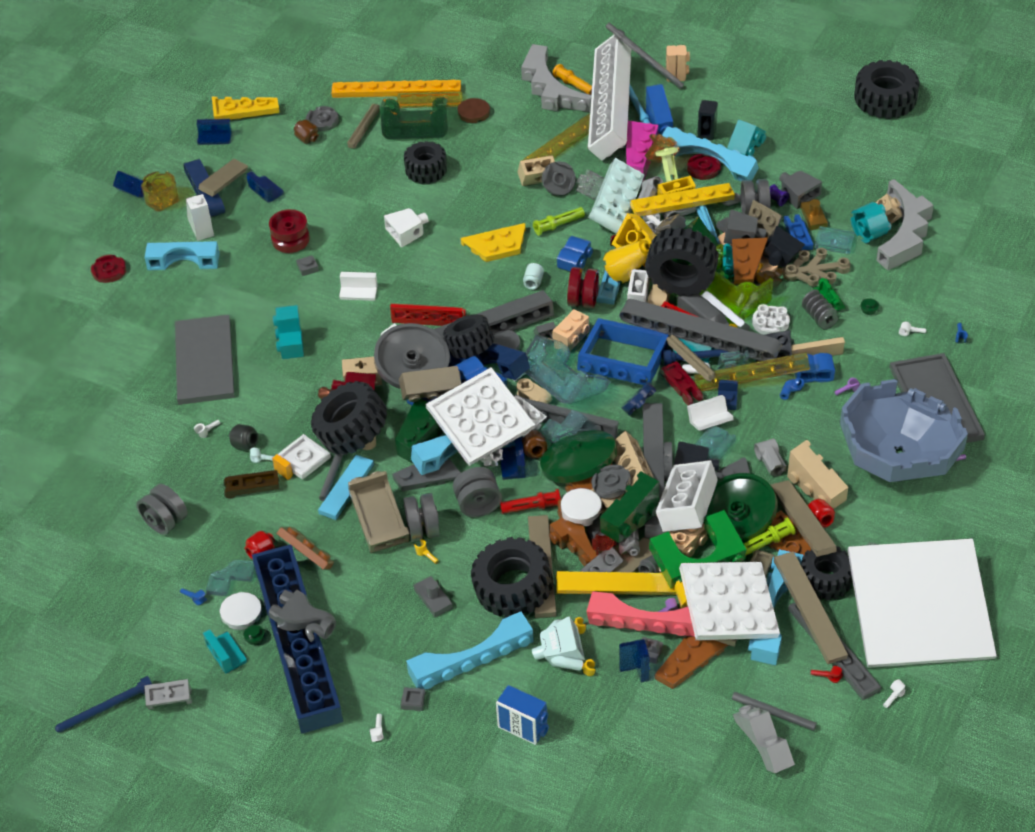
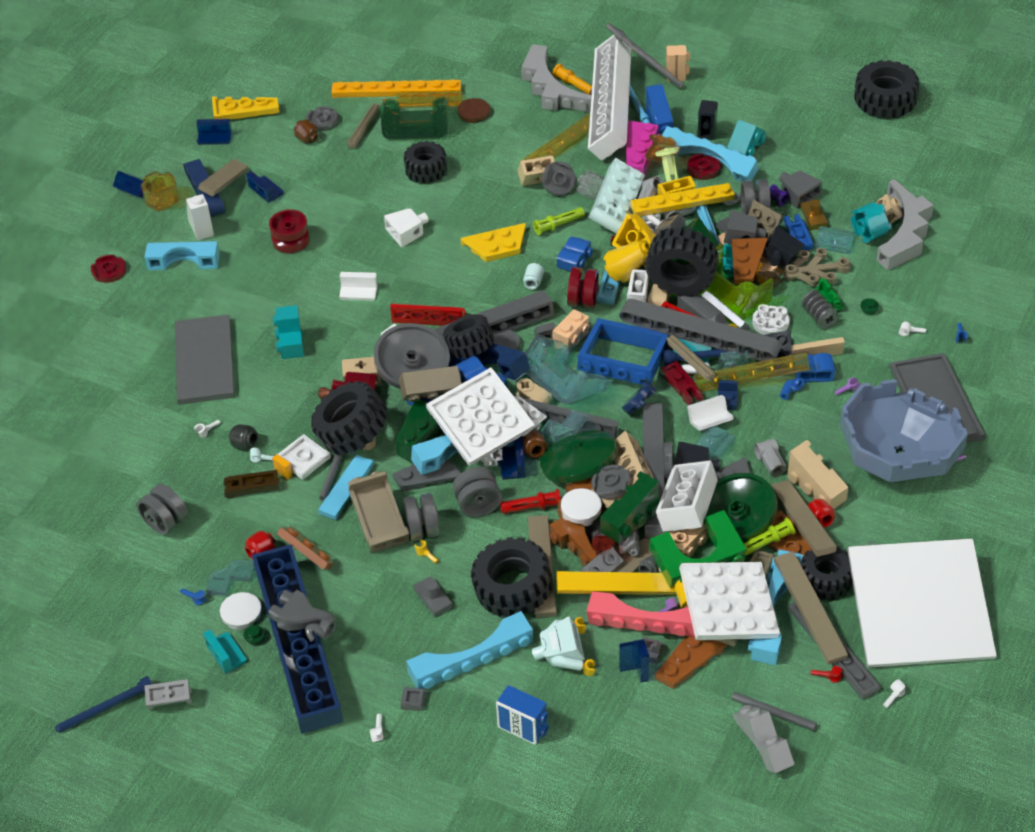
(307, 265): dark grey plate -> none

